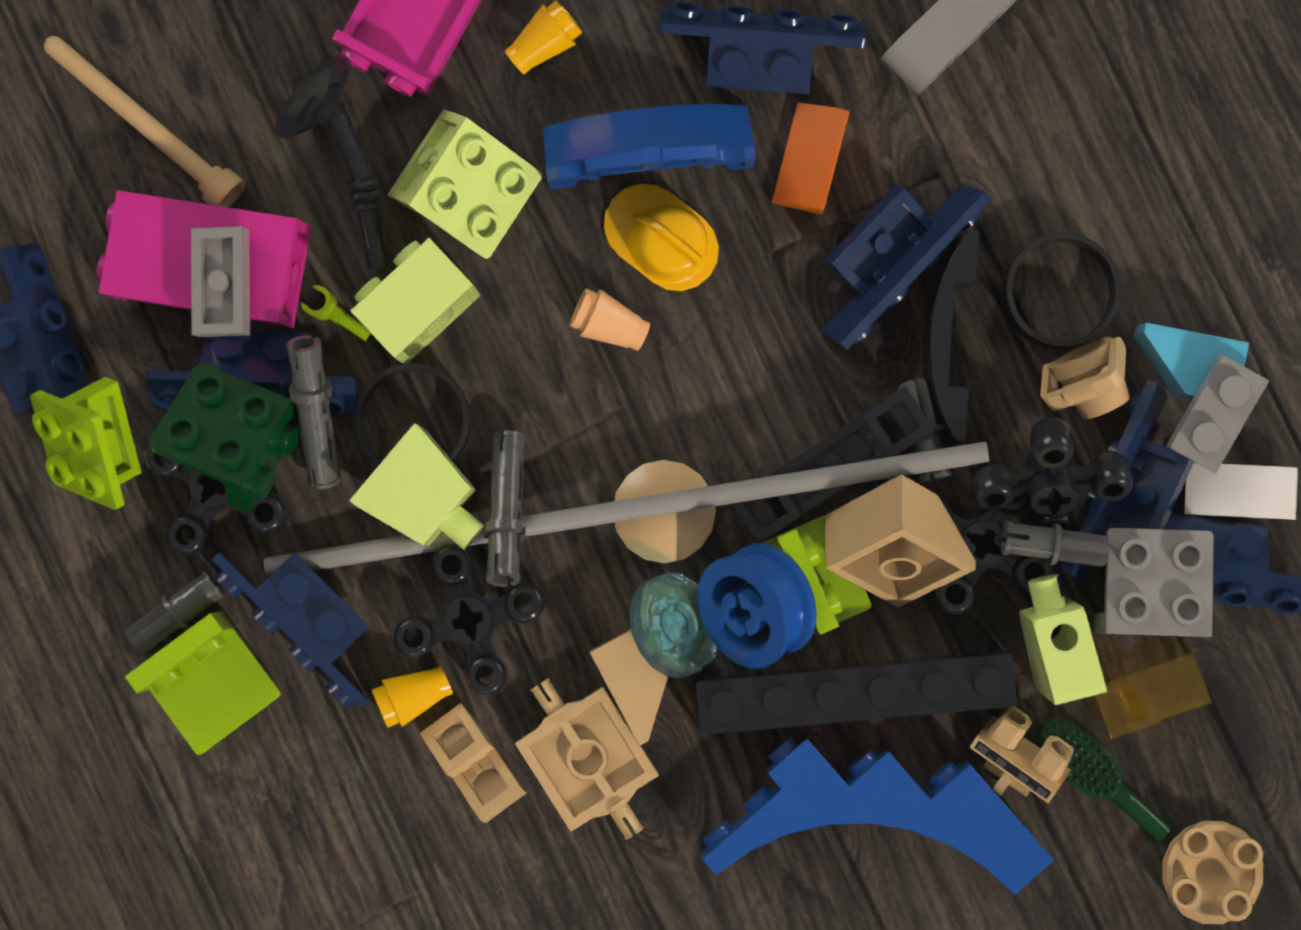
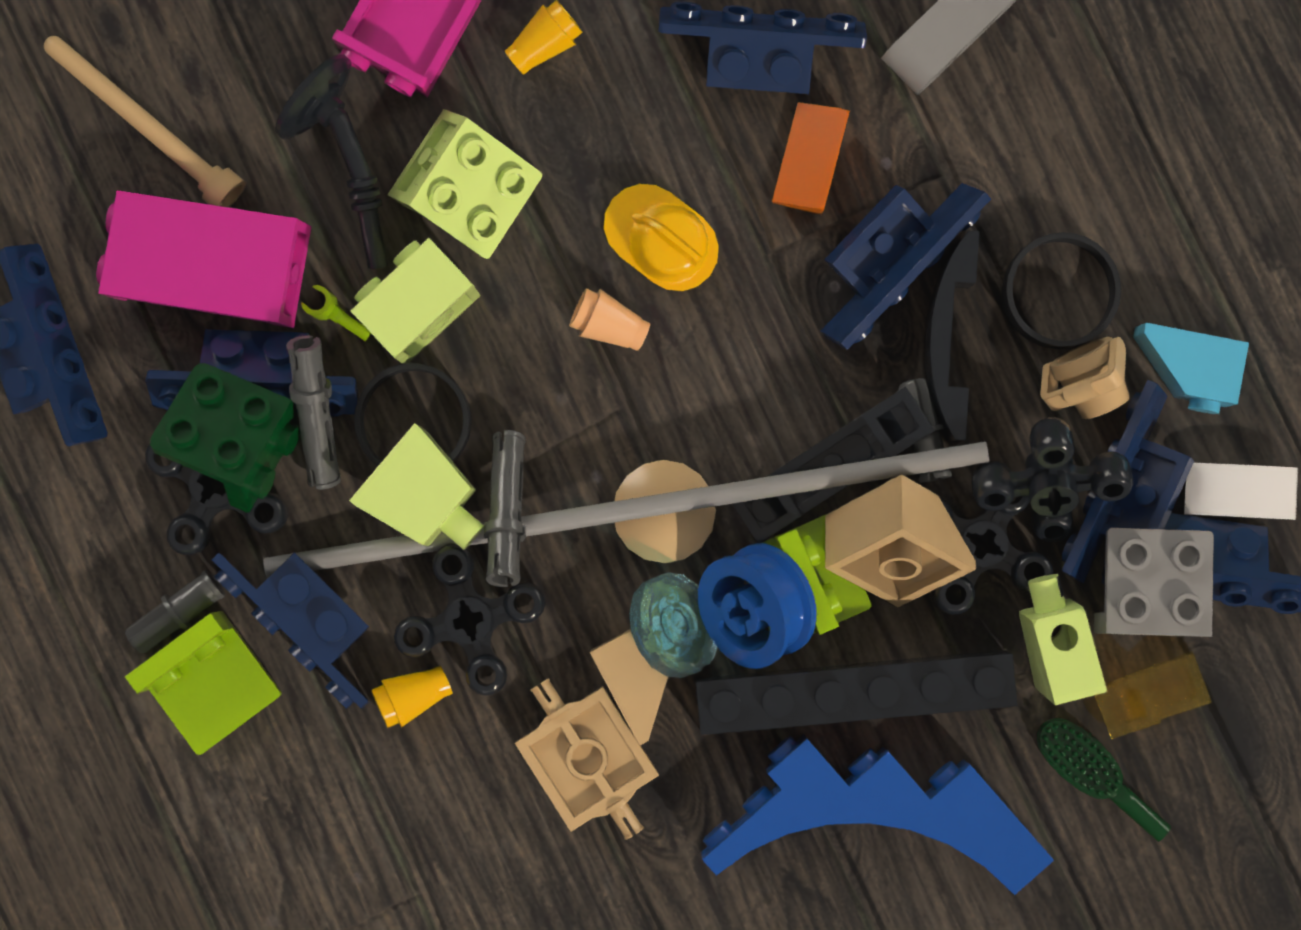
(87, 441): lime bracket -> none
(220, 281): light grey plate -> none
(473, 763): tan slope -> none
(648, 141): blue windscreen -> none
(1018, 759): tan hips -> none
(1055, 544): dark grey axle -> none
(1213, 872): tan dish -> none
(1217, 413): light grey plate -> none

